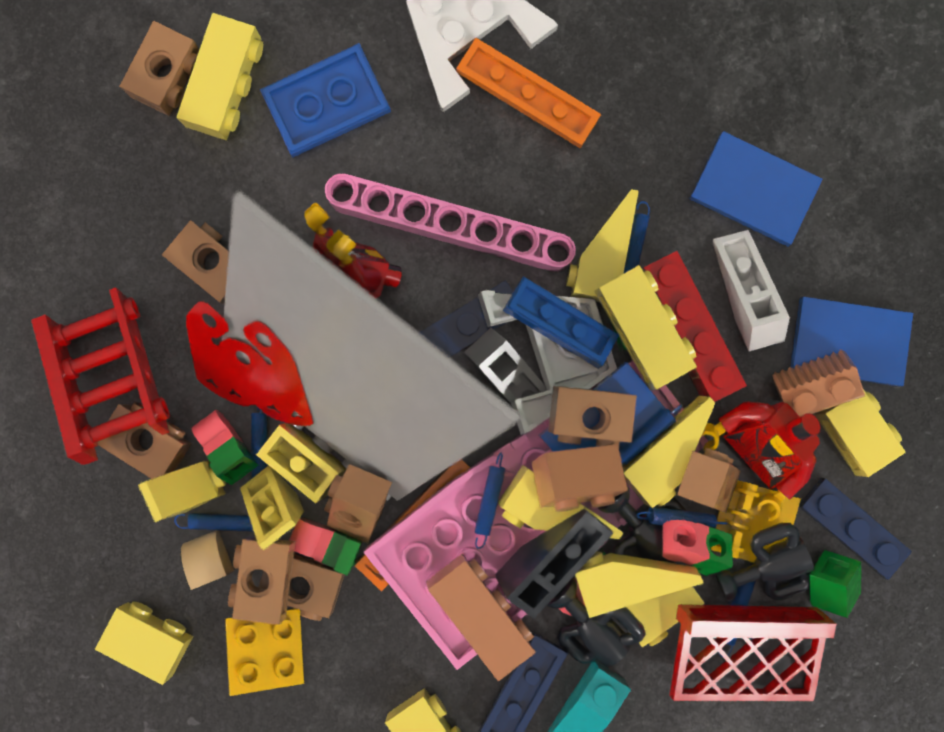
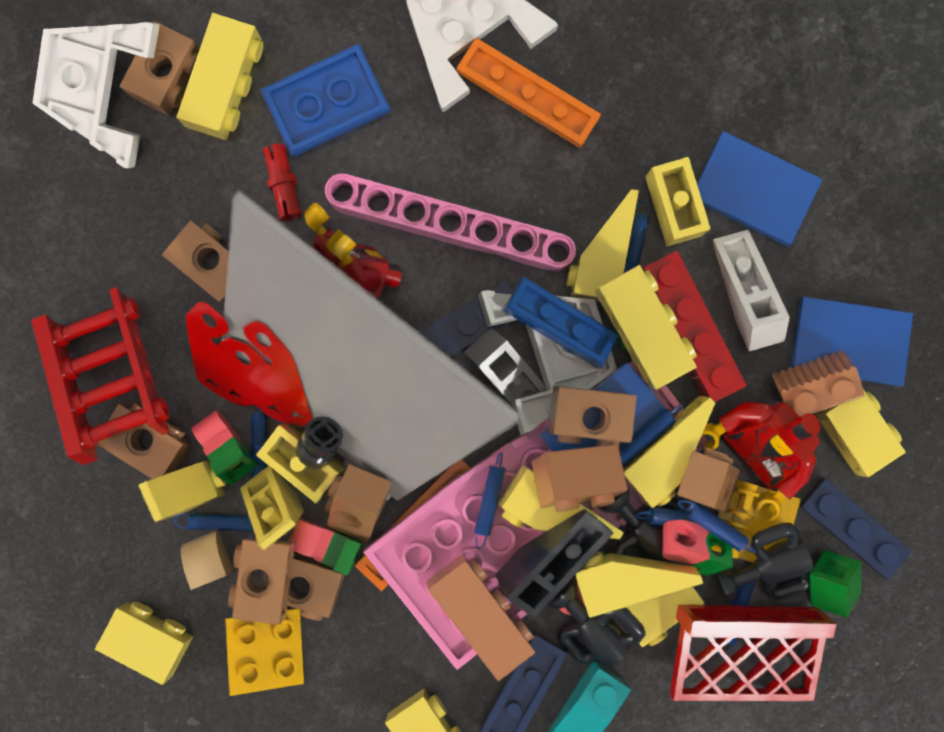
(78, 76): none -> white wing
(282, 182): none -> red pin
(311, 445): none -> black wheel
(677, 201): none -> light yellow brick
(717, 526): none -> blue piece

